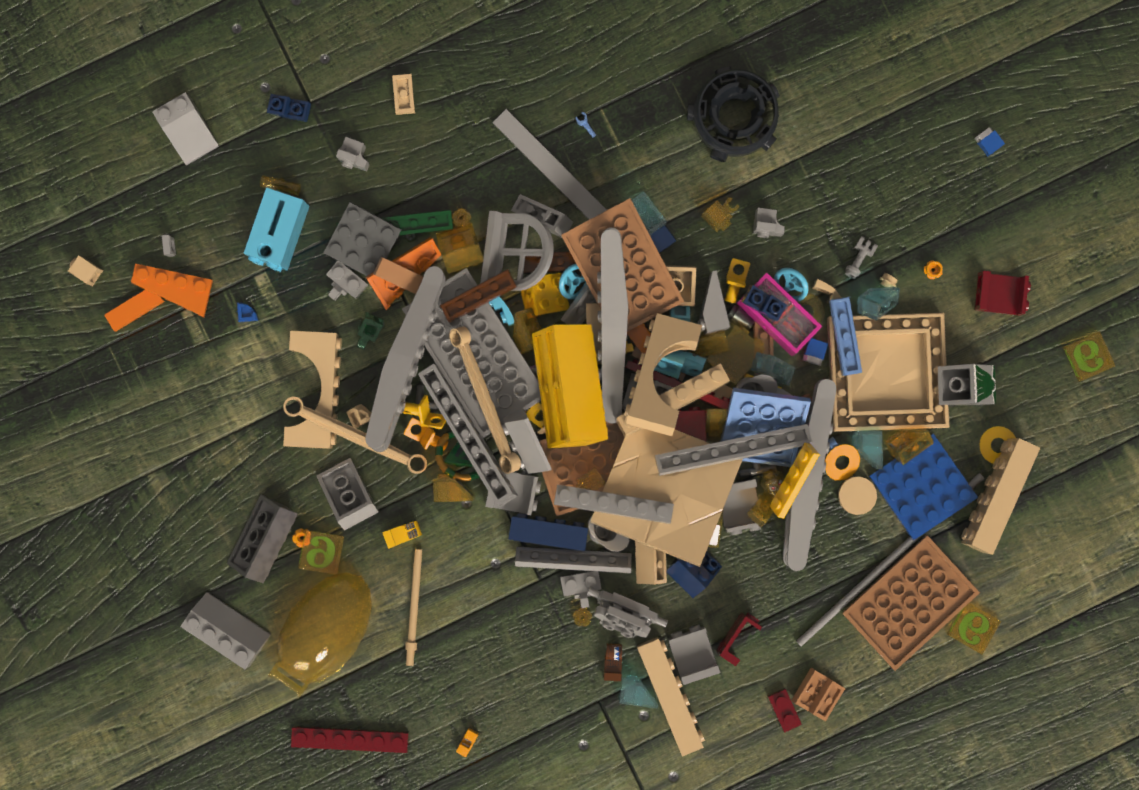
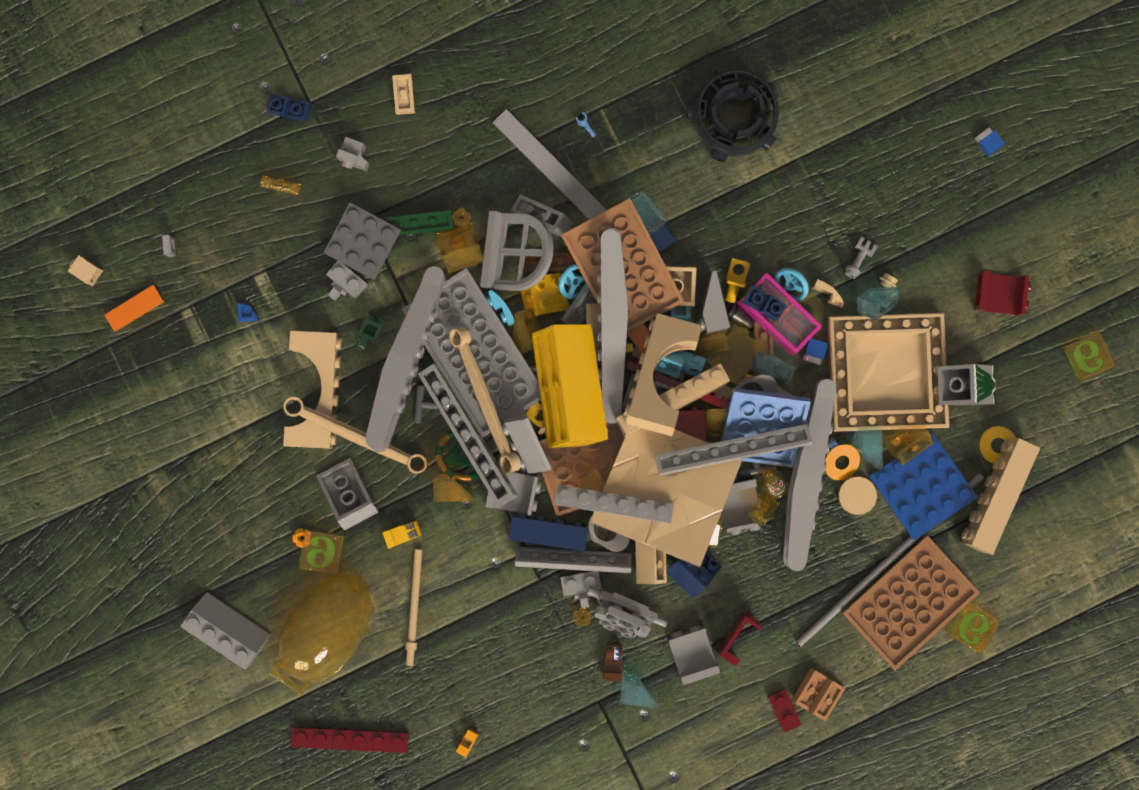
(182, 289): orange wing -> none
(185, 128): light grey slope -> none
(262, 539): flat silver slope -> none
(276, 229): medium azure brick -> none
(359, 415): tan slope -> none
(398, 275): medium nougat tile -> none
(416, 260): orange wing -> none
(423, 411): yellow bracket -> none
(425, 437): light orange bracket -> none
(478, 295): reddish brown tile -> none
(670, 696): tan brick -> none
(719, 216): clear yellow brick -> none
(766, 223): light grey brick -> none
(794, 480): yellow plate -> none
(845, 336): medium blue tile -> none
(928, 269): light orange plate -> none

